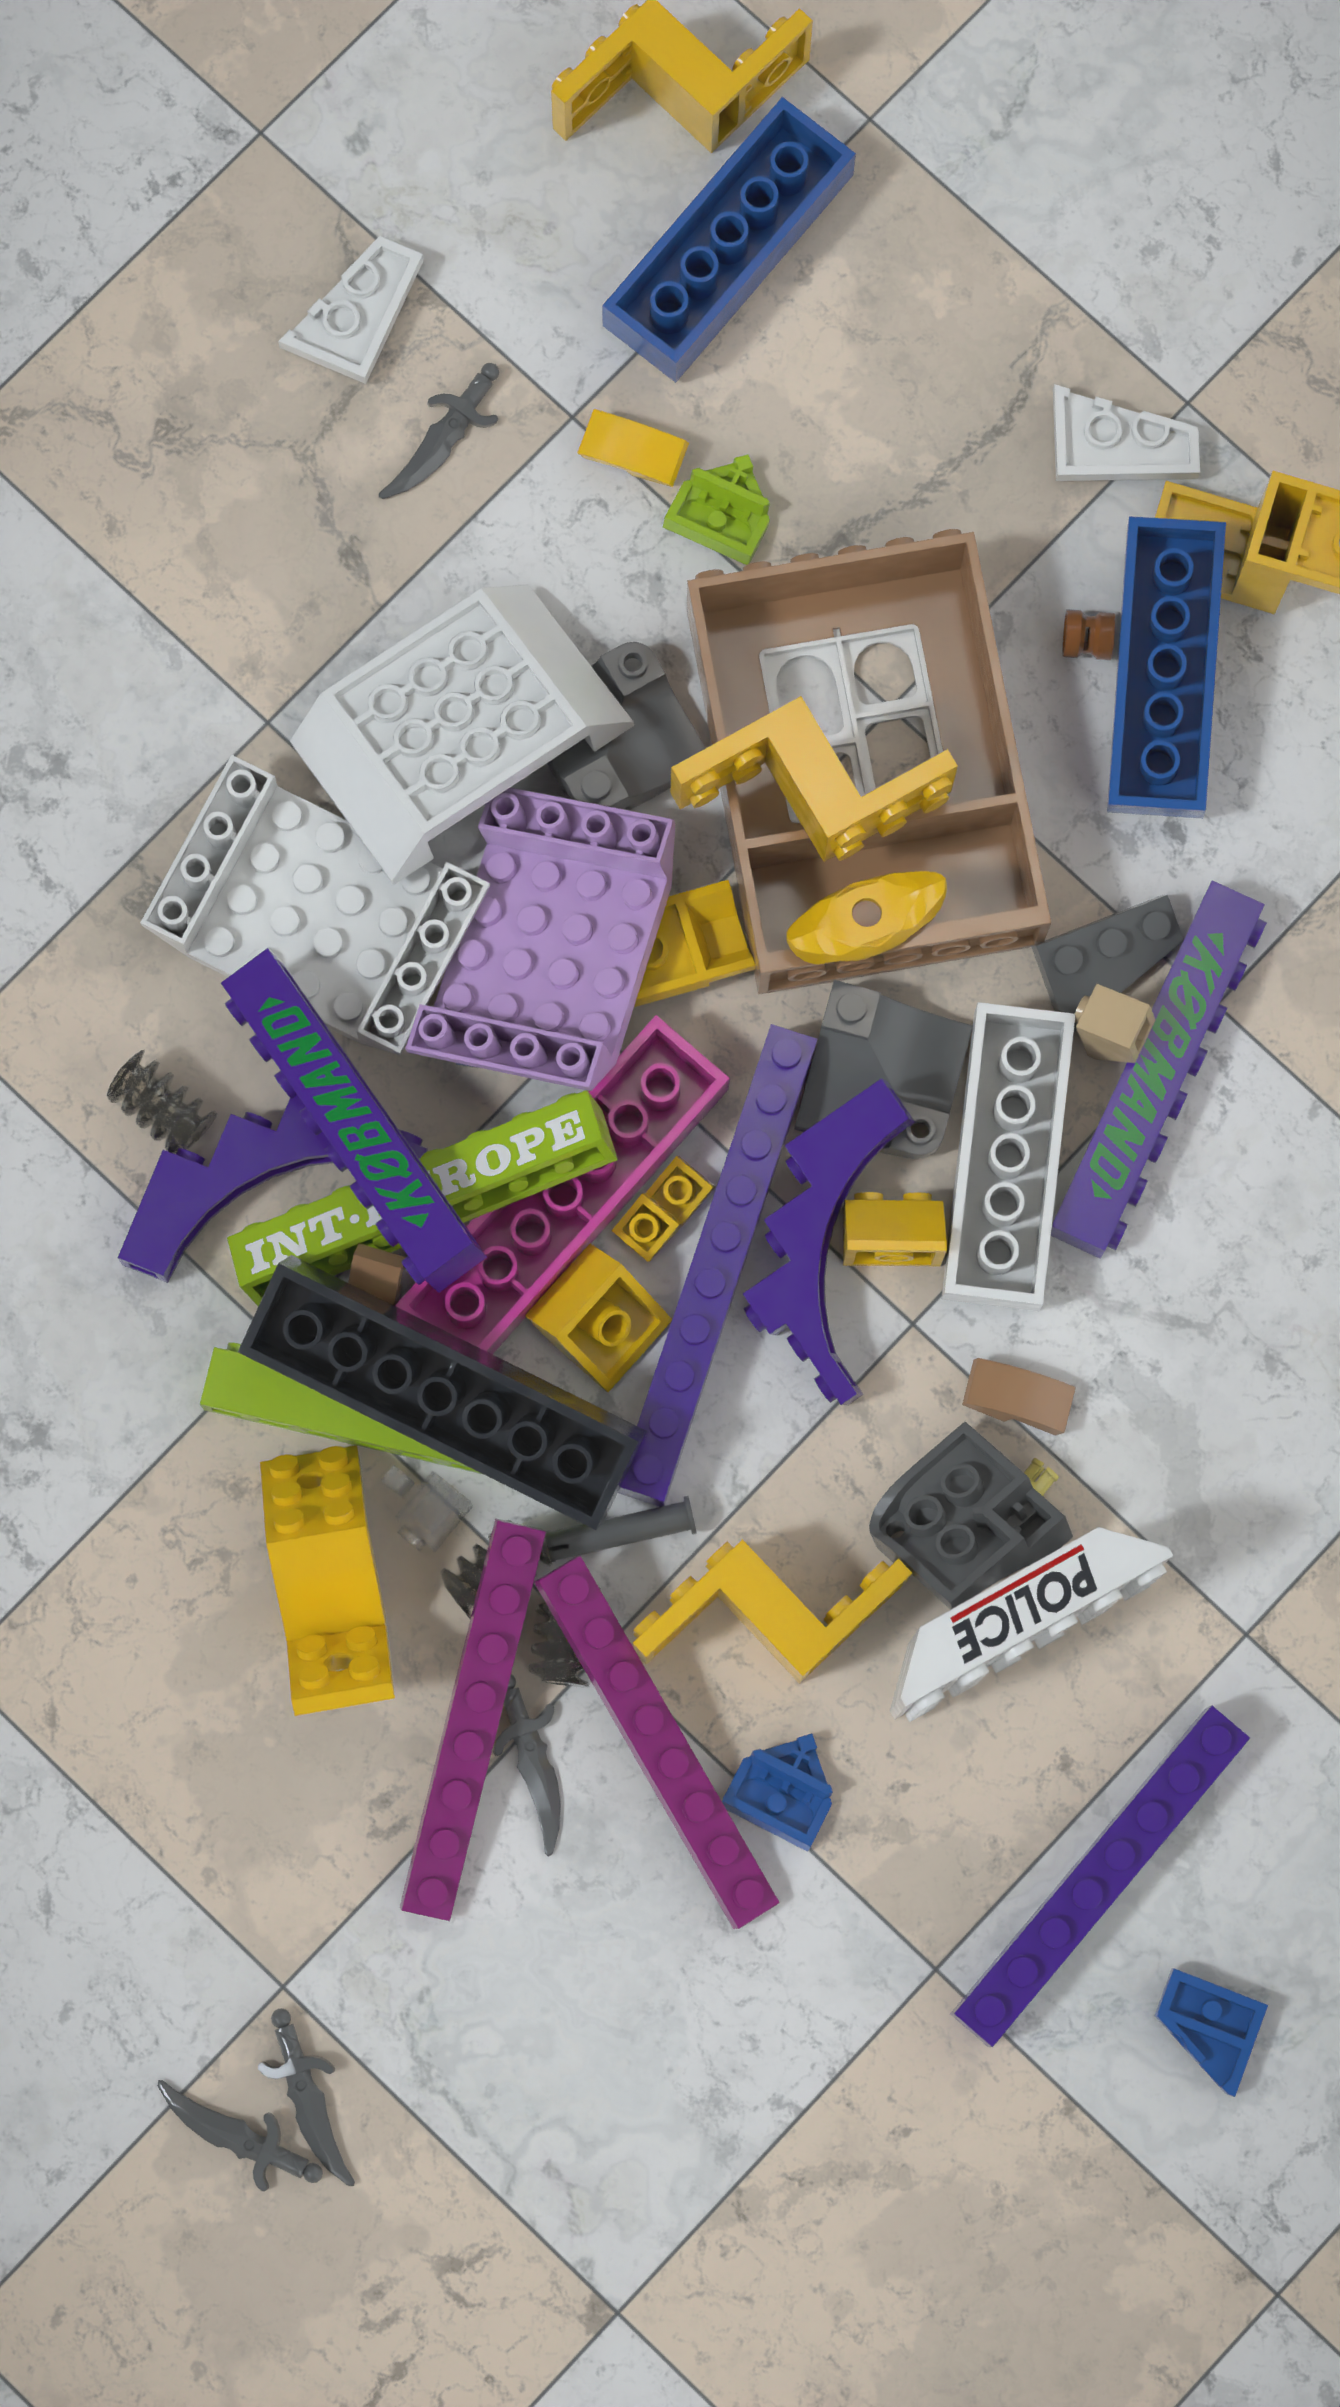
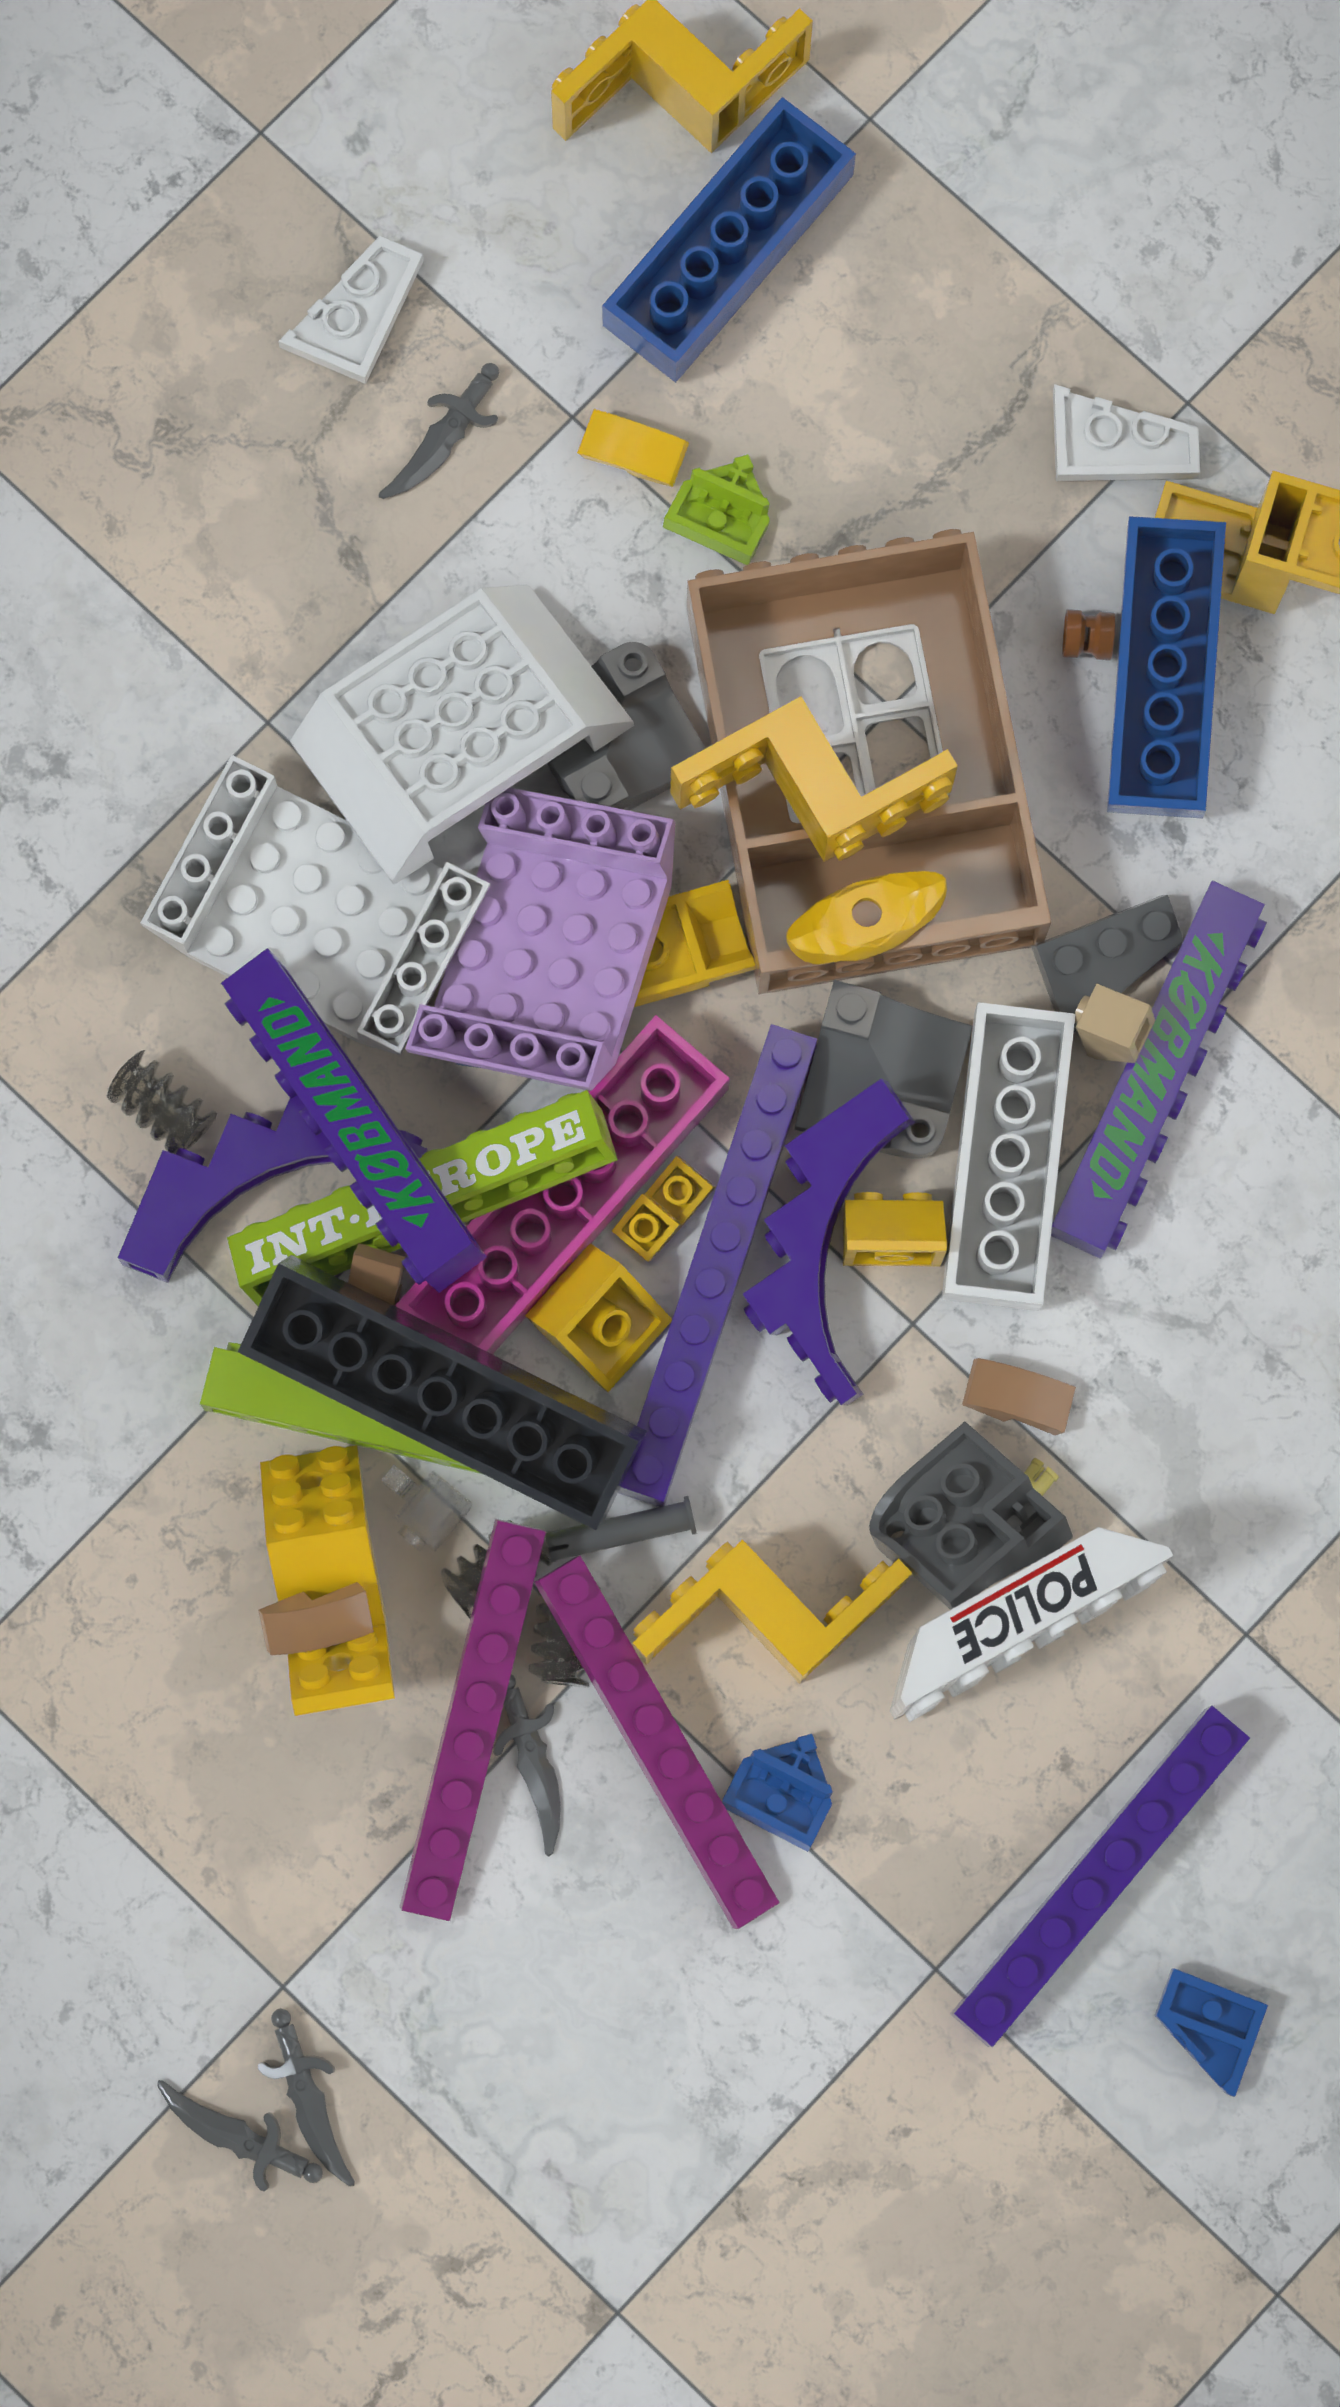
(309, 1625): none -> medium nougat slope

